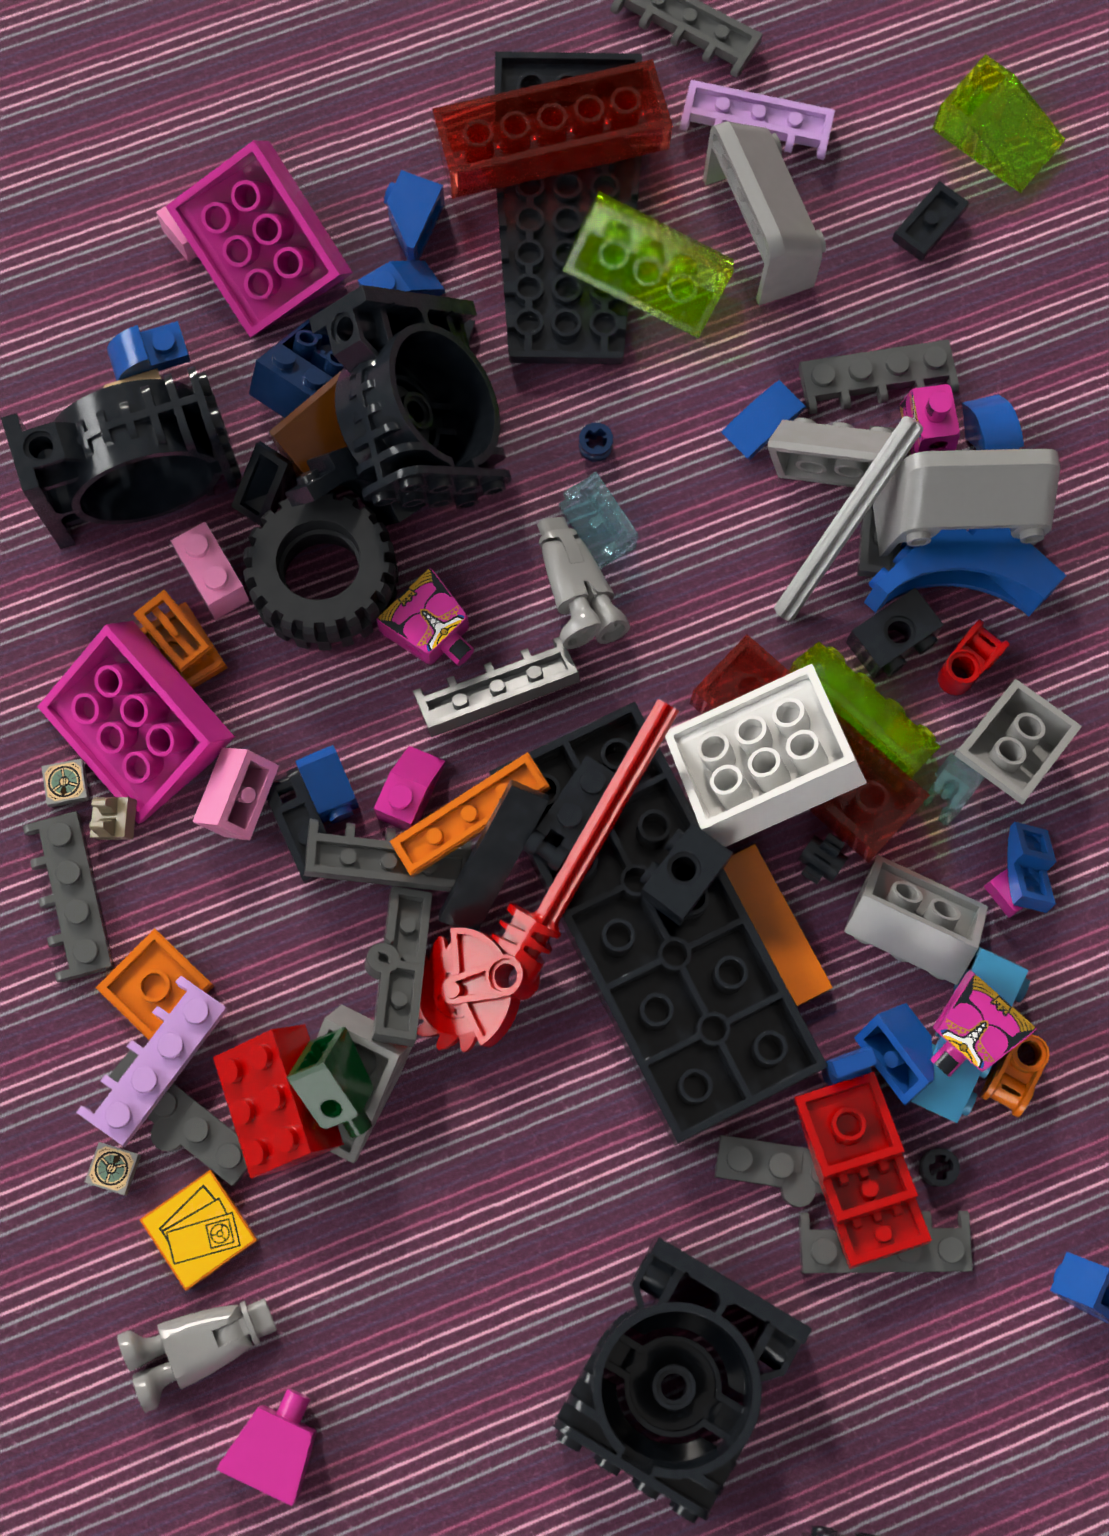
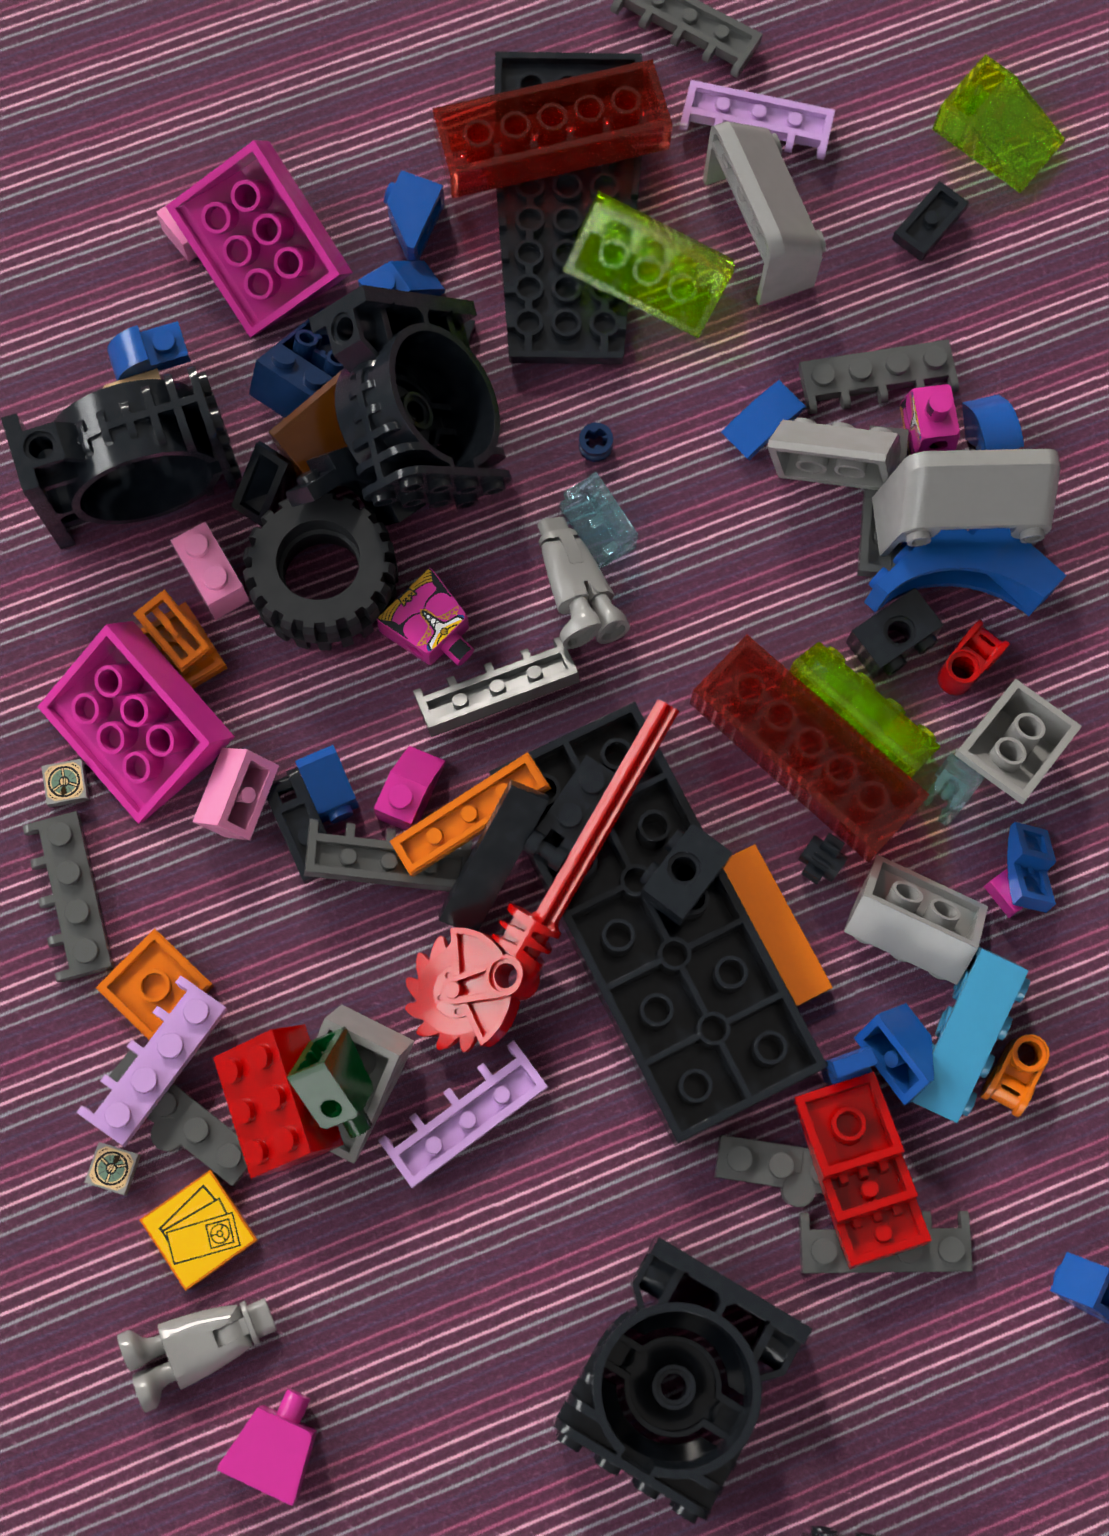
(113, 818): dark tan tile -> none
(400, 966): dark grey hinge -> none
(466, 1118): none -> lavender hinge
(764, 757): white slope -> none
(848, 517): light grey axle -> none
(948, 1176): black bush -> none
(977, 1027): torso -> none

